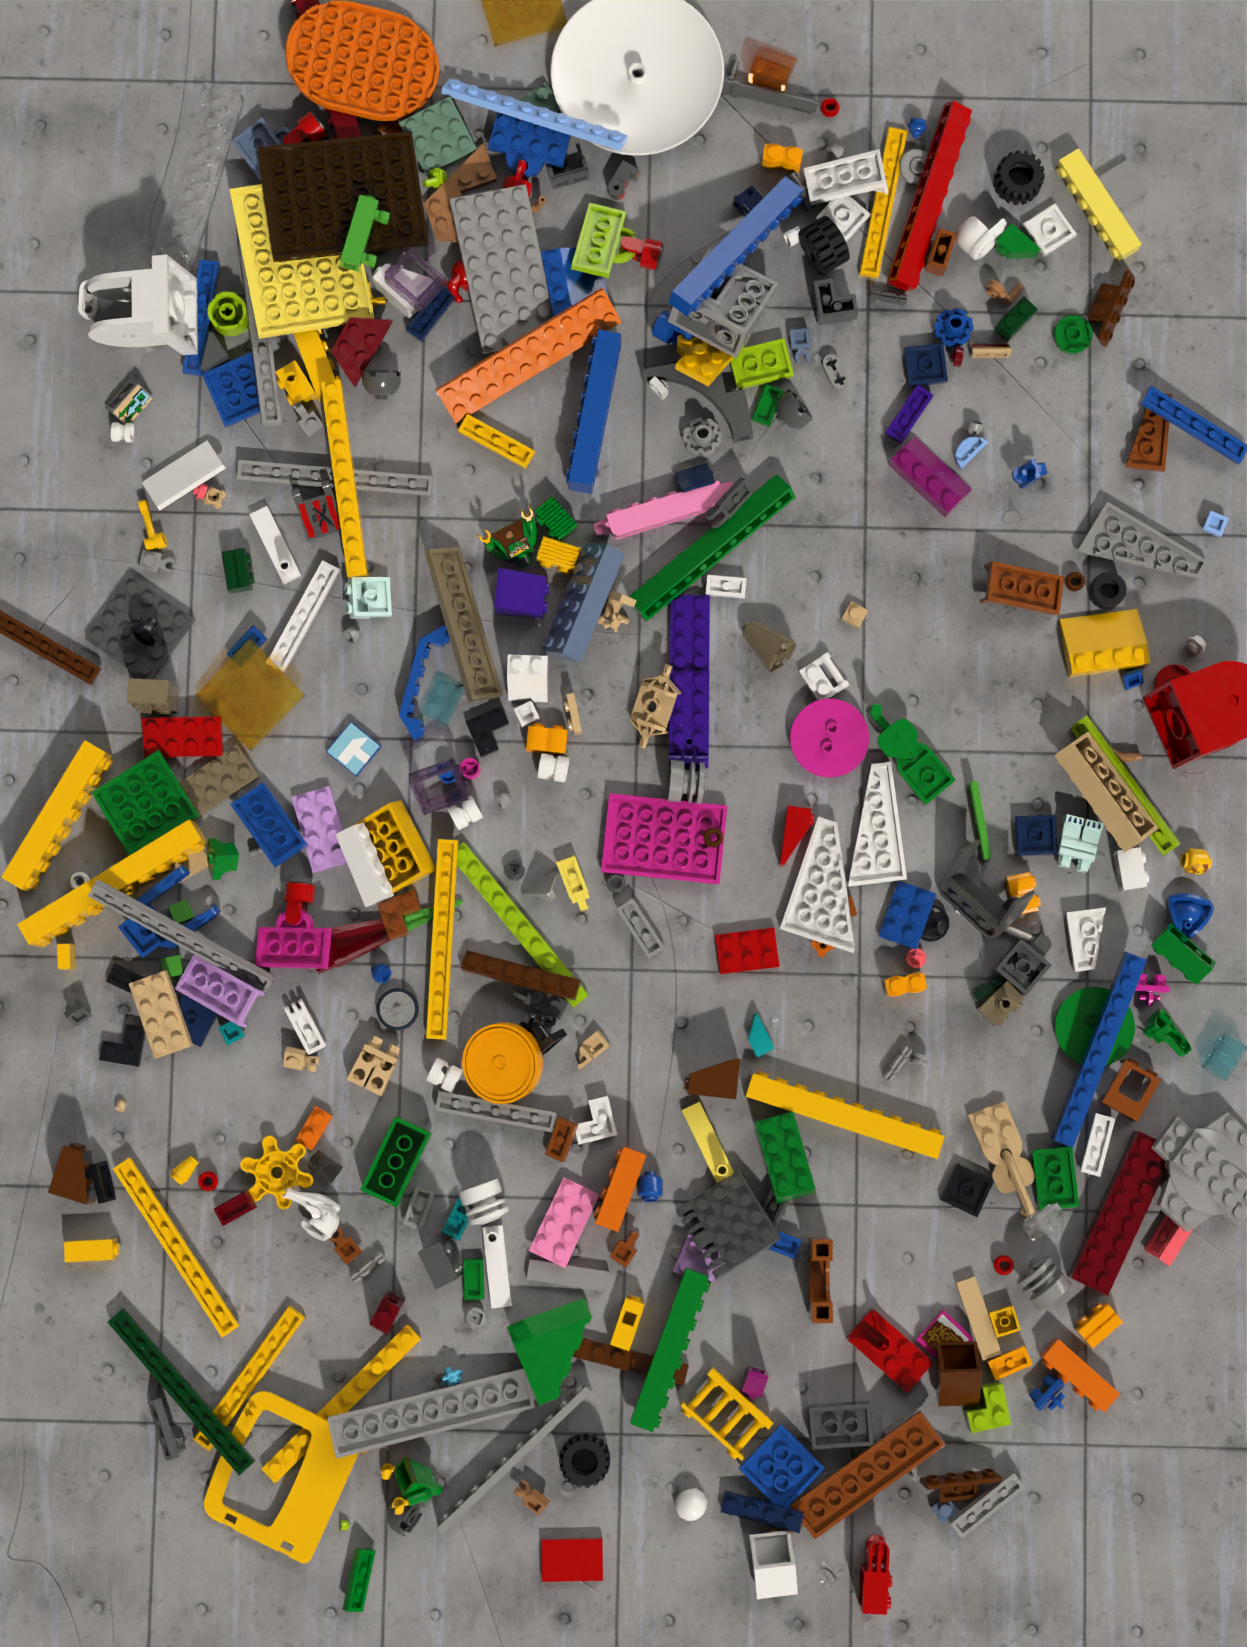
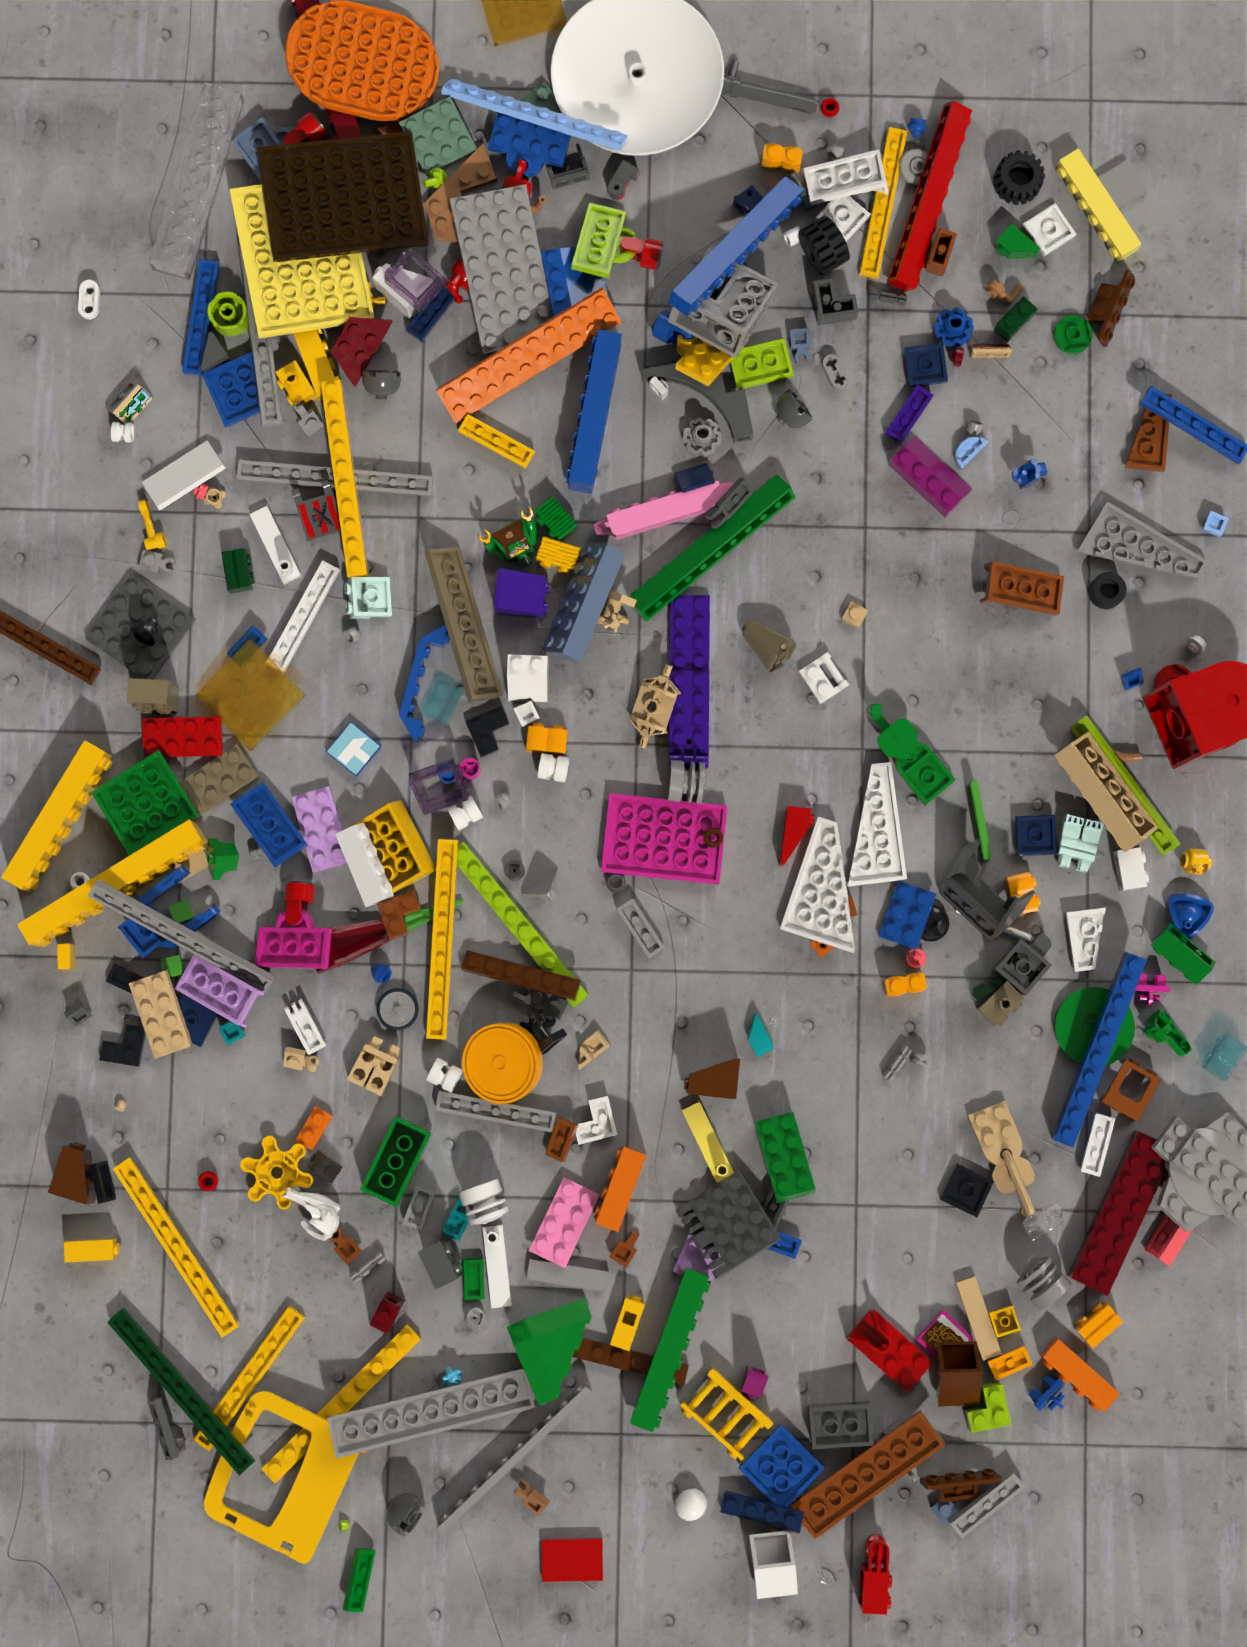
(161, 307): white piece -> none
(184, 1170): yellow cone -> none
(235, 1207): dark red tile -> none
(359, 233): bright green brick -> none
(414, 1481): green torso -> none
(573, 881): light yellow hinge -> none
(574, 722): tan plate -> none
(579, 1477): black tyre -> none
(649, 1186): blue head -> none
(726, 586): white plate -> none
(747, 950): red plate -> none
(767, 405): green tile -> none
(772, 69): clear orange slope -> none
(819, 1279): dark orange arch -> none
(829, 738): dark pink plate -> none
(845, 1116): yellow brick -> none
(977, 238): white piece -> none
(1009, 1268): red plate -> none
(1055, 1177): green plate -> none
(1080, 579): reddish brown plate -> none
(1104, 643): yellow slope -> none

